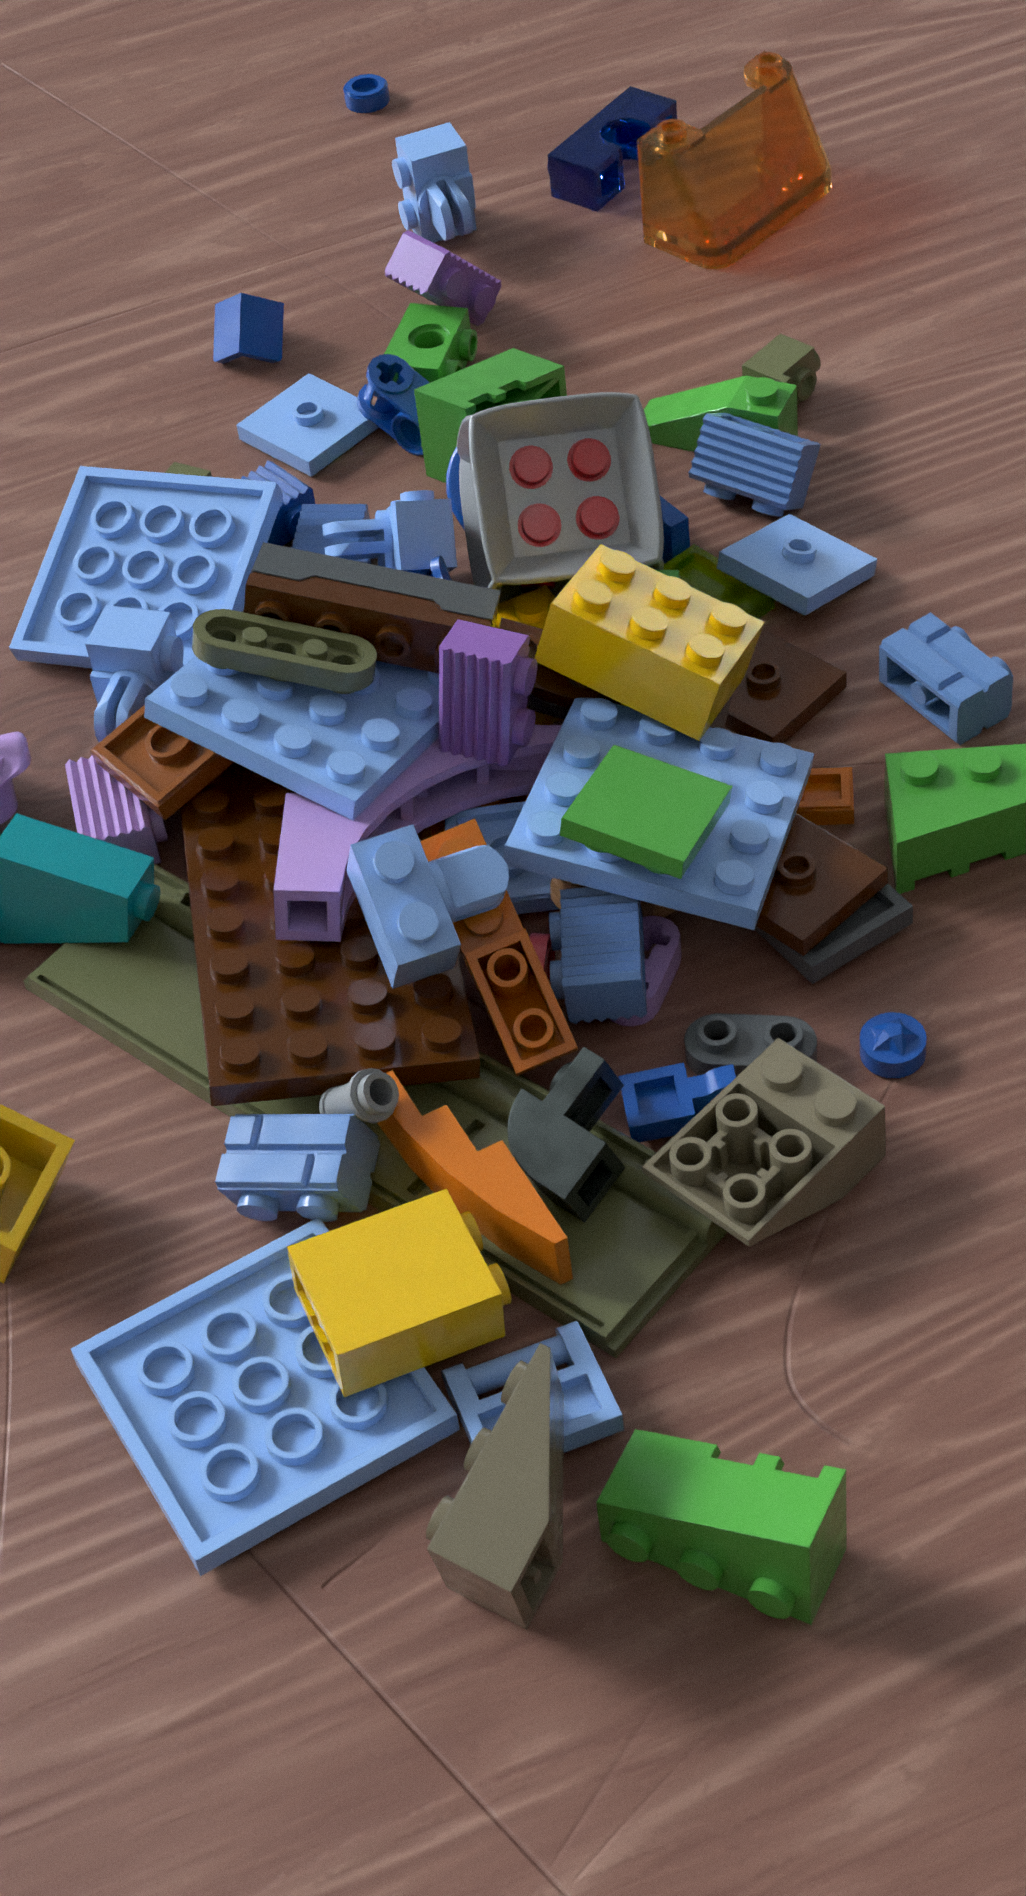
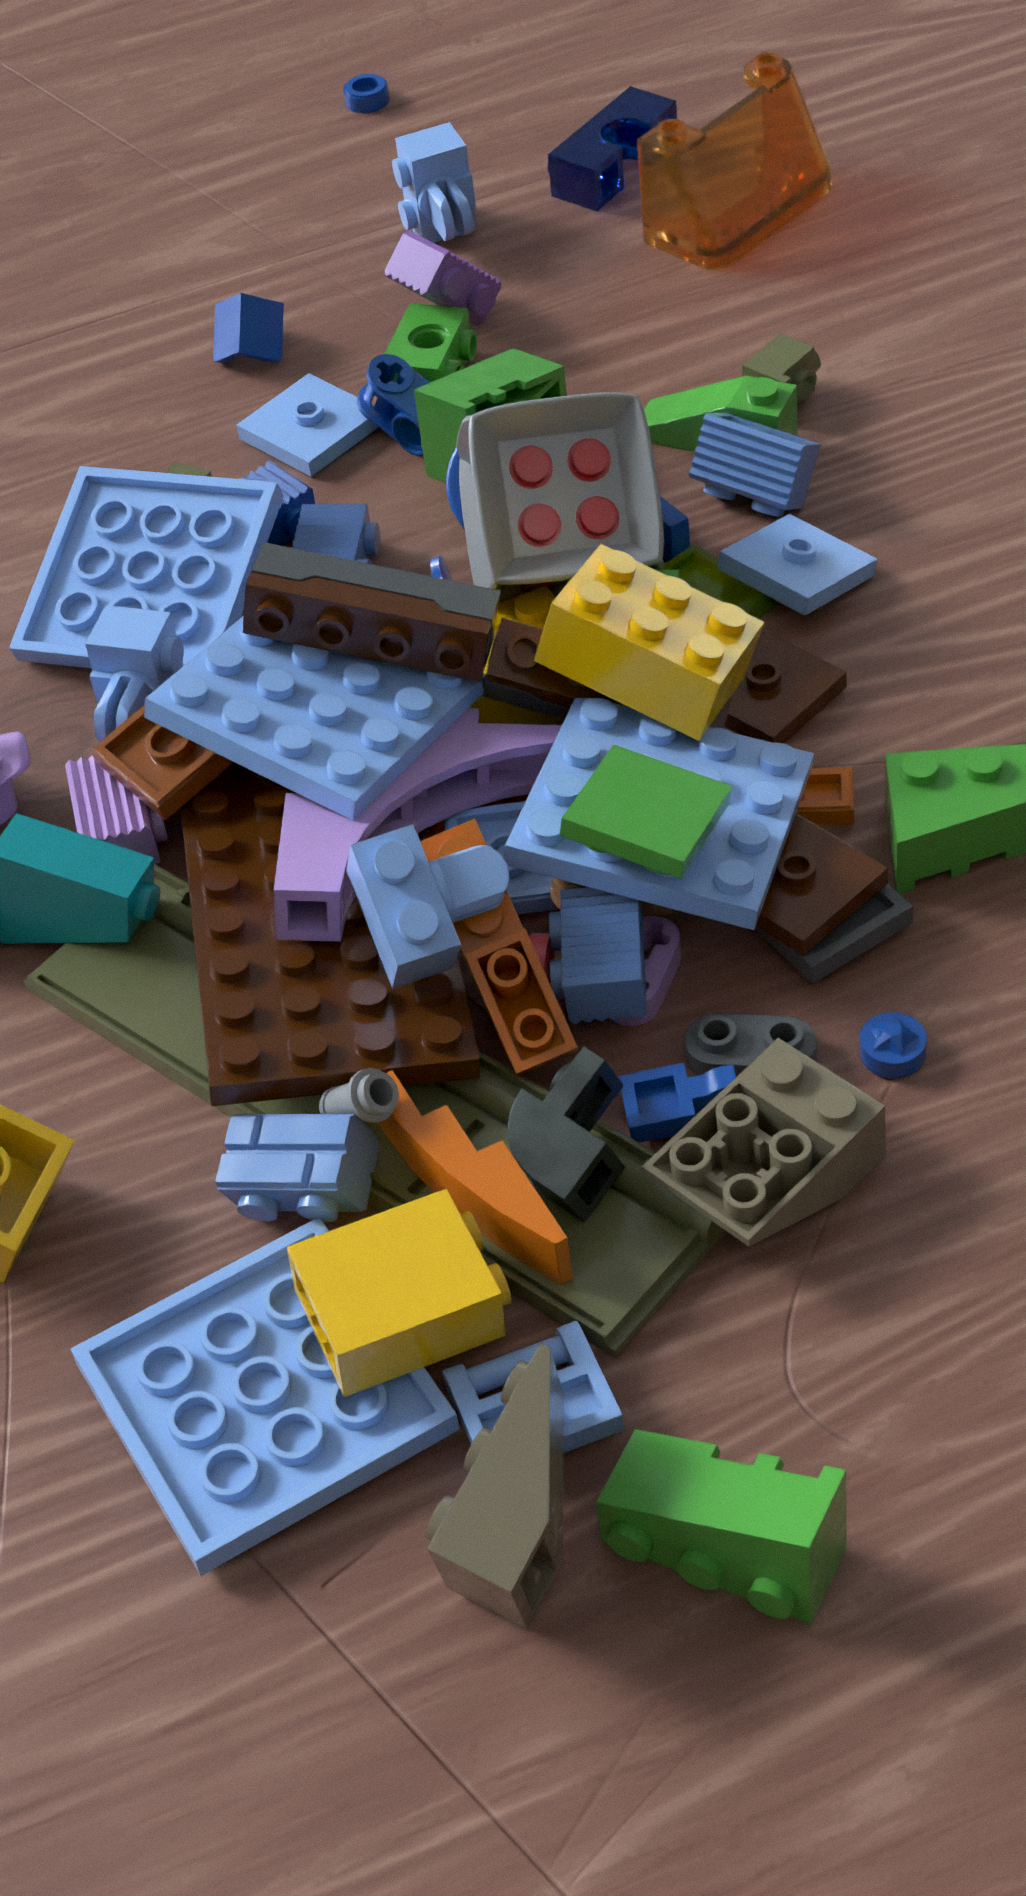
(284, 650): olive plate -> none
(404, 534): light blue brick -> none
(485, 692): medium lavender brick -> none
(946, 677): medium blue brick -> none

